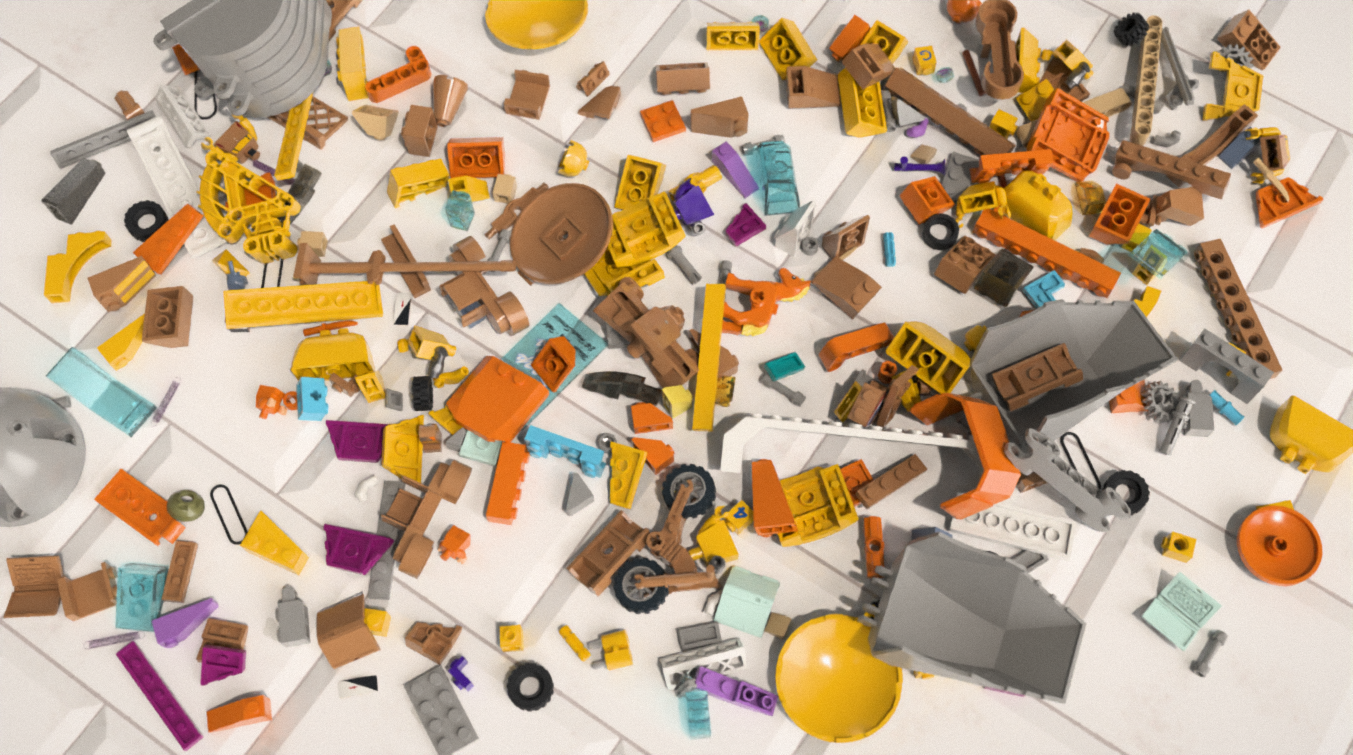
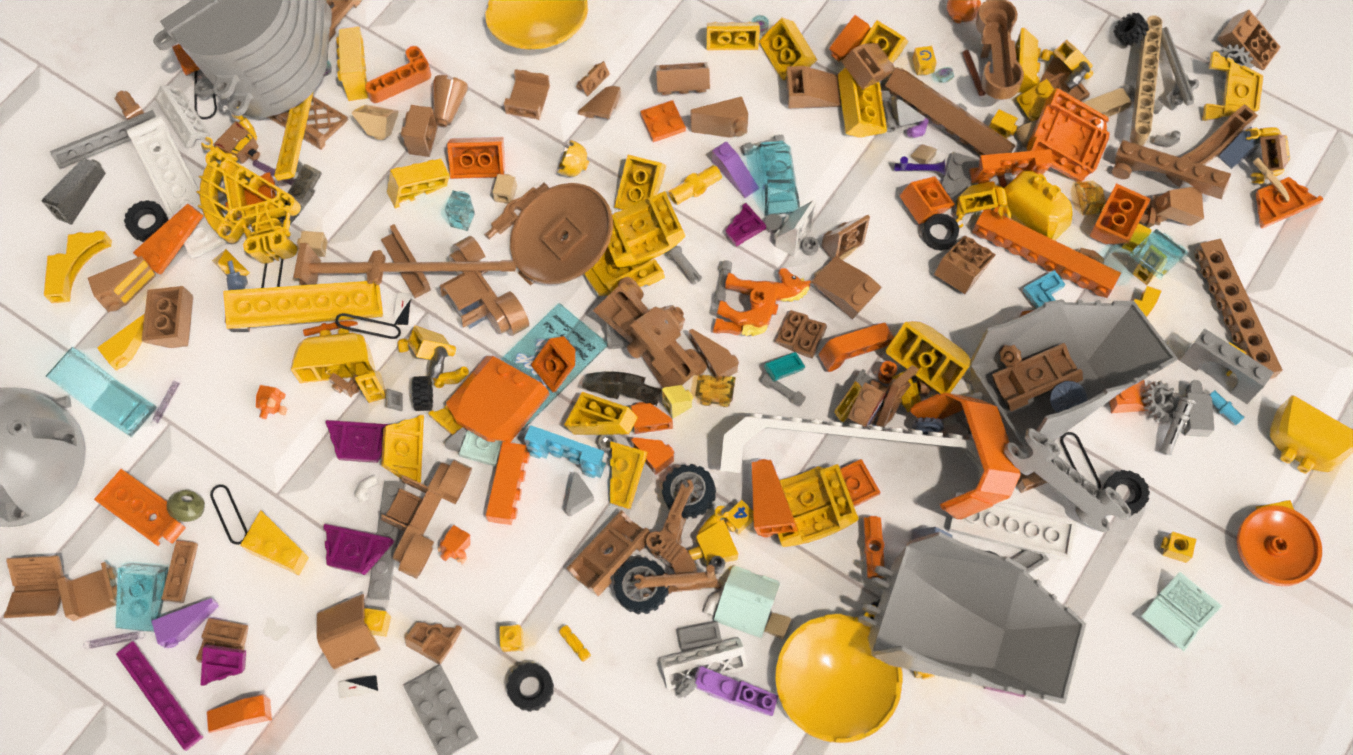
(292, 394): orange bush -> none
(292, 620): light grey hinge -> none
(311, 399): medium azure brick -> none
(367, 332): none -> black piece
(431, 438): medium nougat leg -> none
(460, 679): dark purple bracket -> none
(474, 187): yellow slope -> none
(504, 237): light grey bar -> none
(599, 417): none -> yellow wedge
(616, 650): yellow piece -> none
(692, 205): dark purple torso -> none
(698, 715): clear light blue brick -> none
(709, 358): yellow tile -> none
(773, 223): none -> light grey tile
(801, 334): none -> medium nougat slope
(889, 249): medium azure axle -> none
(891, 481): medium nougat plate -> none
(928, 424): none -> sand blue gear
(973, 337): yellow head -> none
(1003, 277): clear smoke slope -> none
(1010, 356): none -> medium nougat piece
(1067, 395): none -> sand blue wheel
(1202, 667): light grey bar -> none

